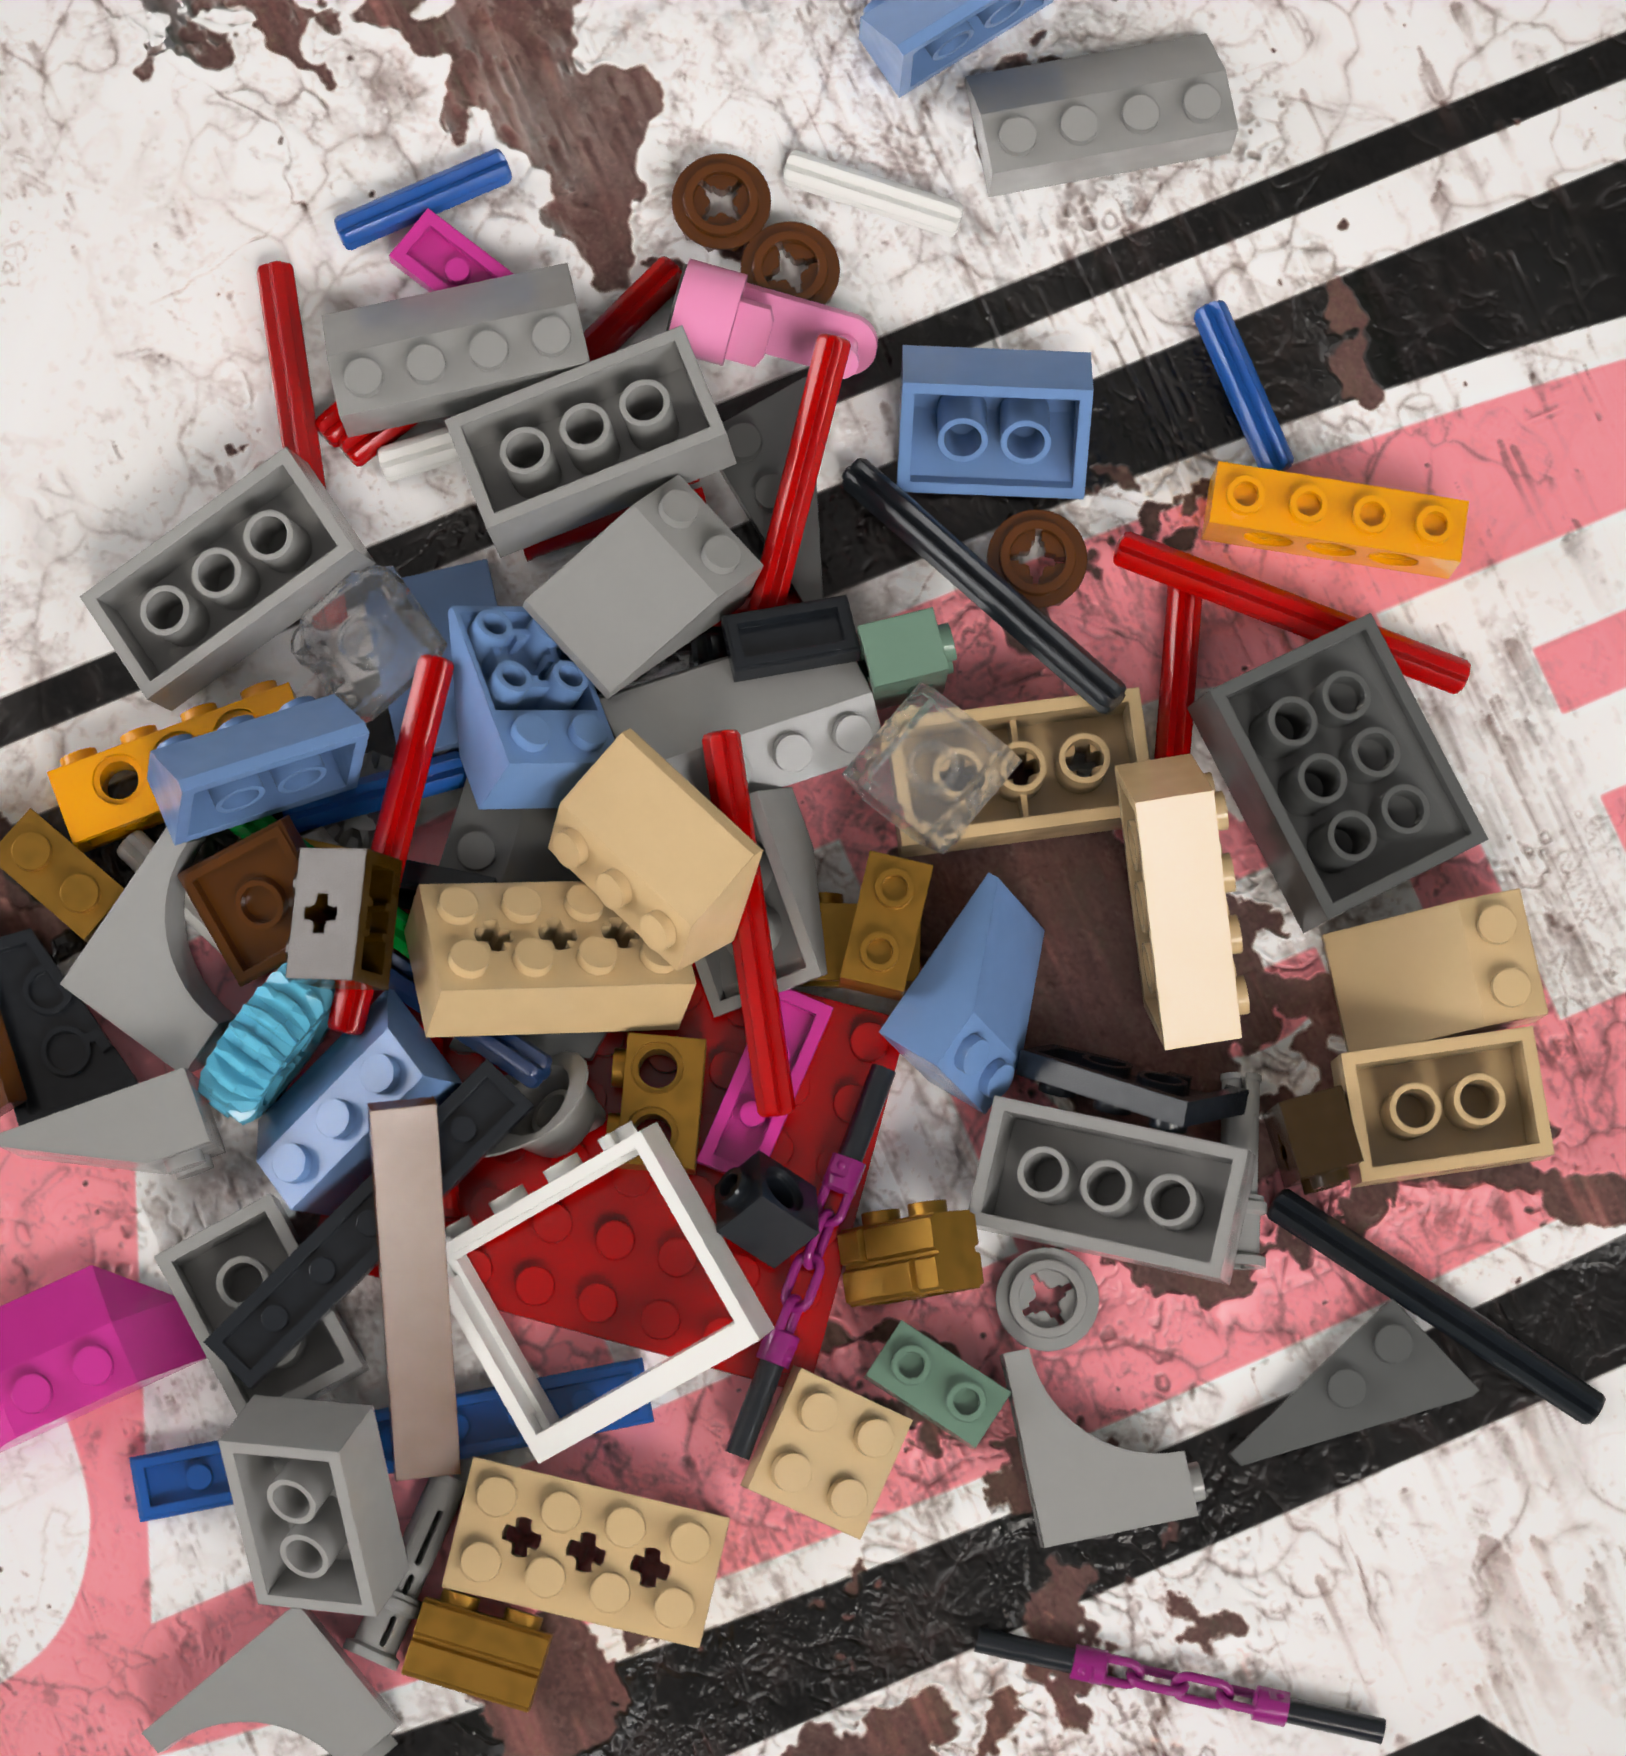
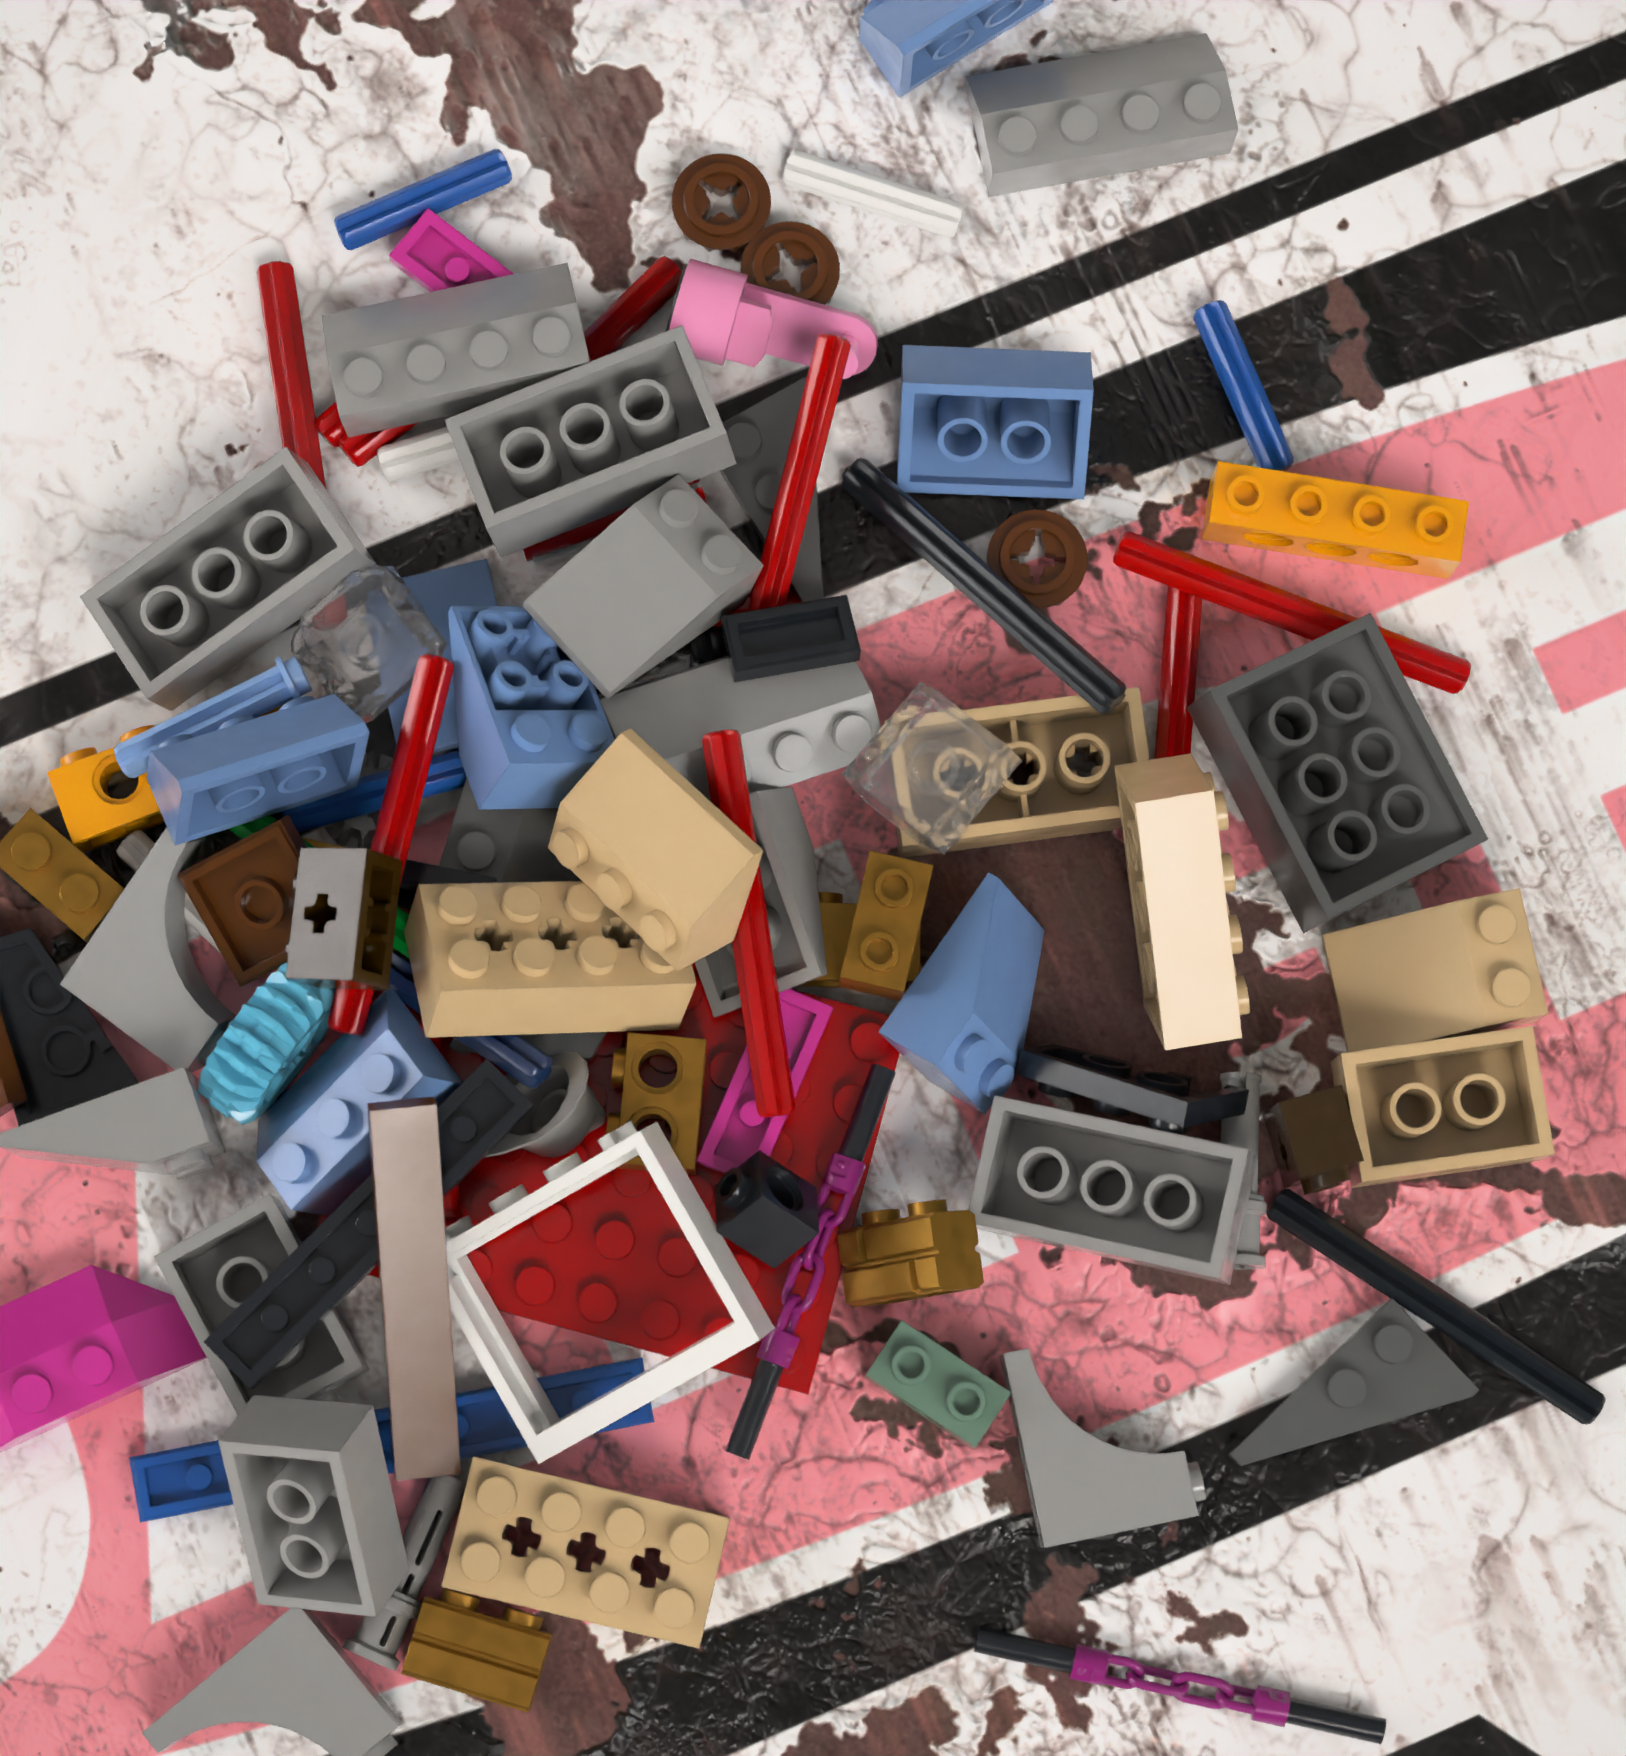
(249, 698): none -> light blue axle
(826, 1452): tan plate -> none
(903, 653): sand green brick -> none
(1054, 1269): light grey gear -> none

